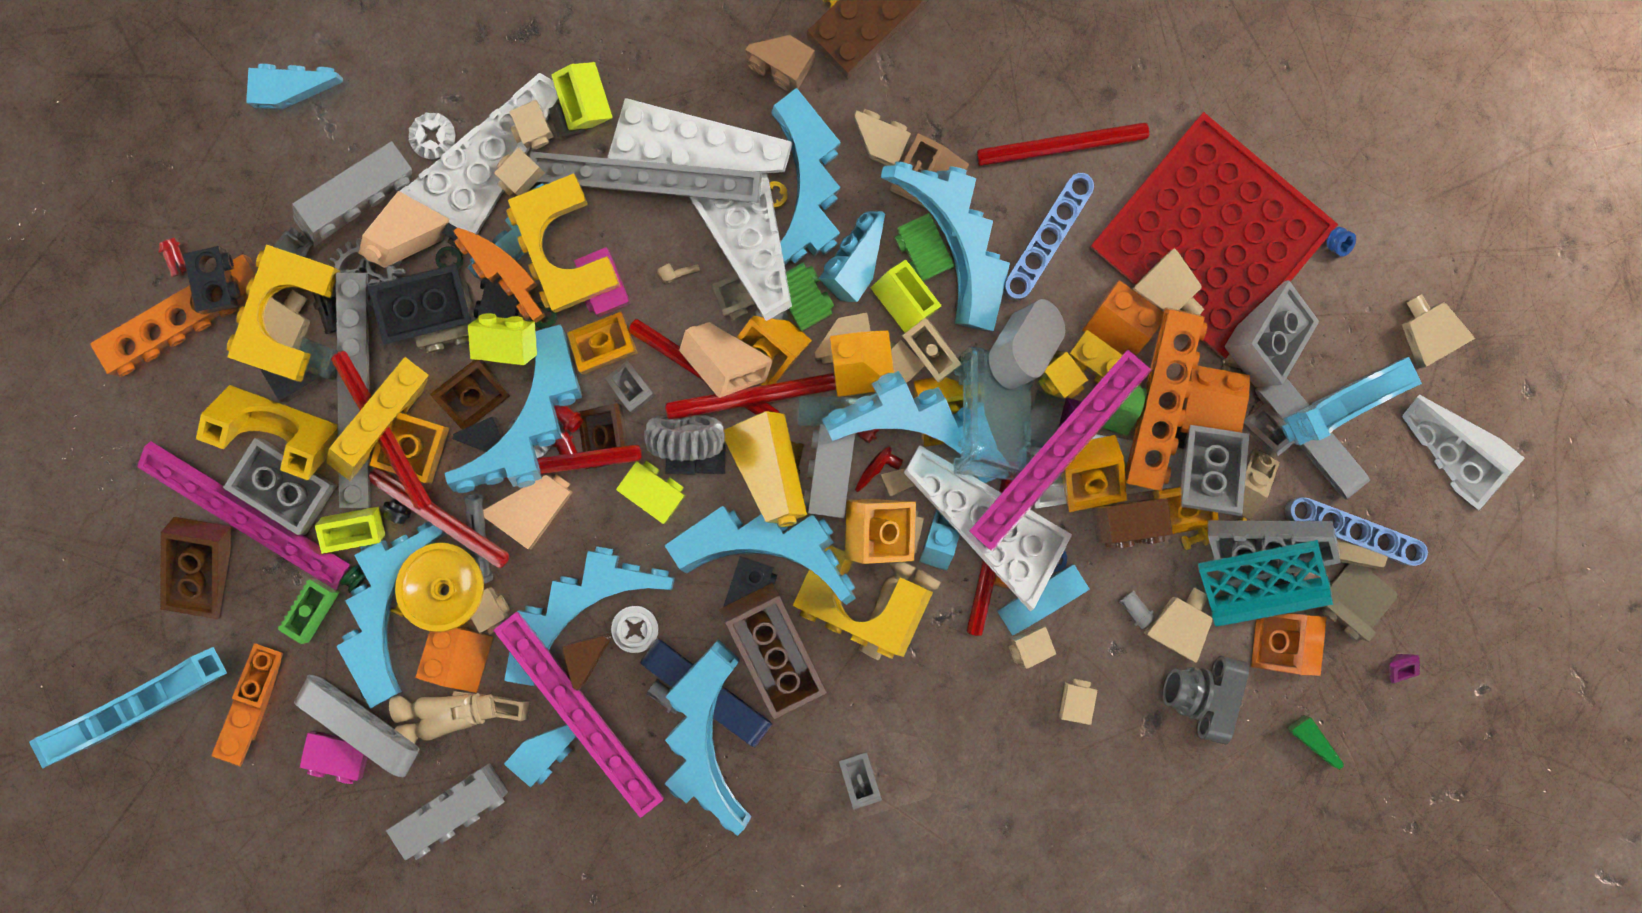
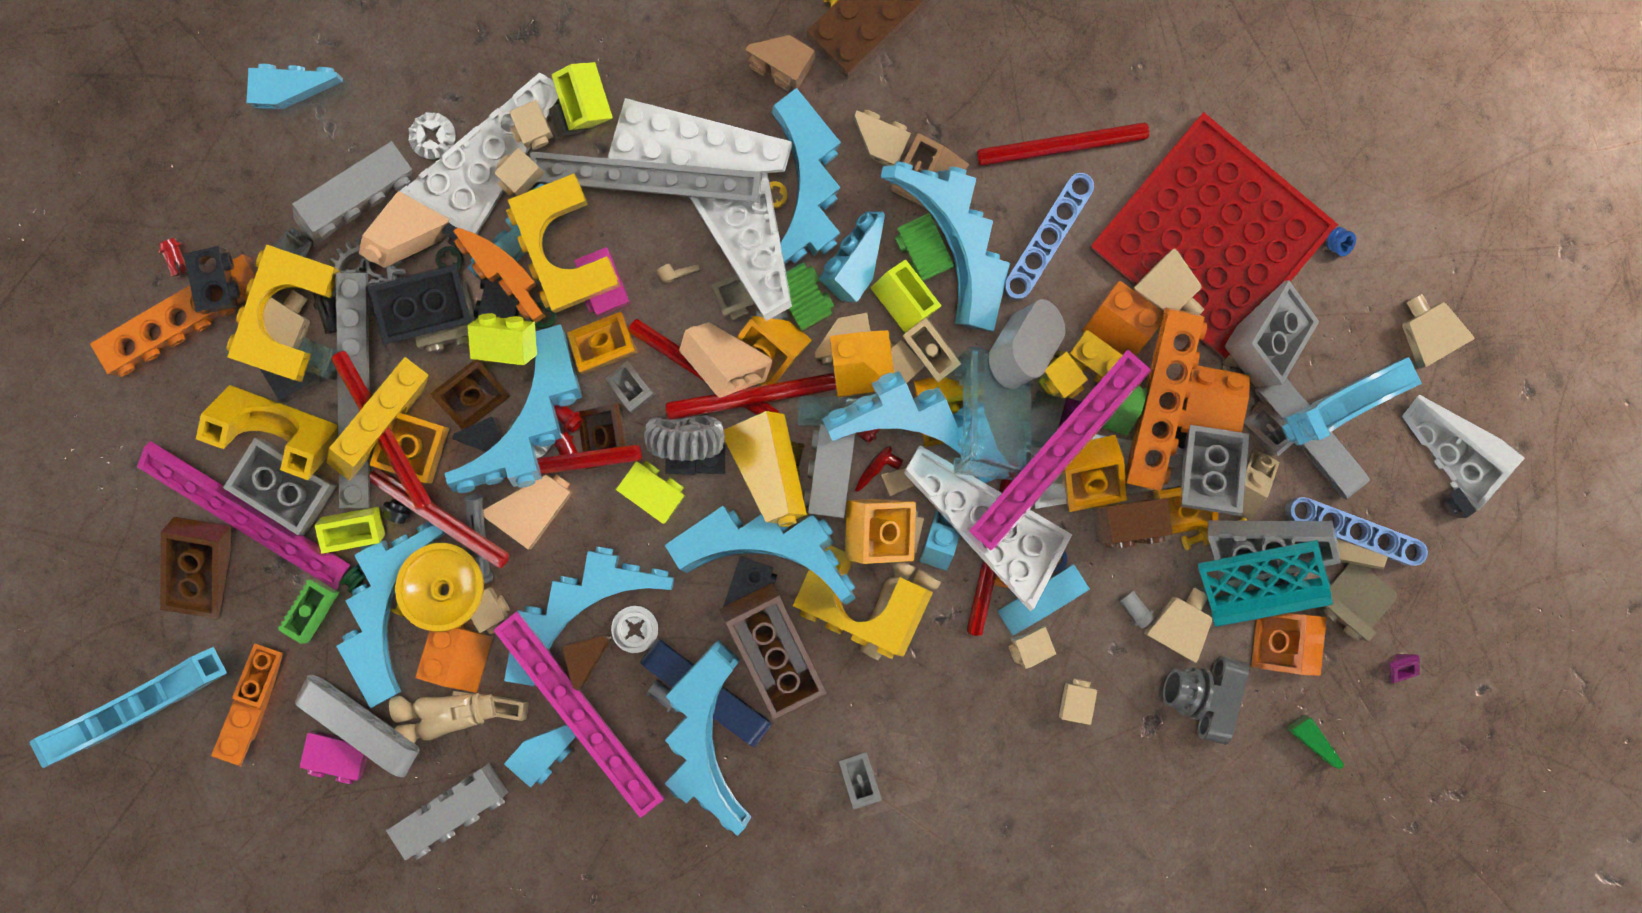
(1458, 503): none -> black plate

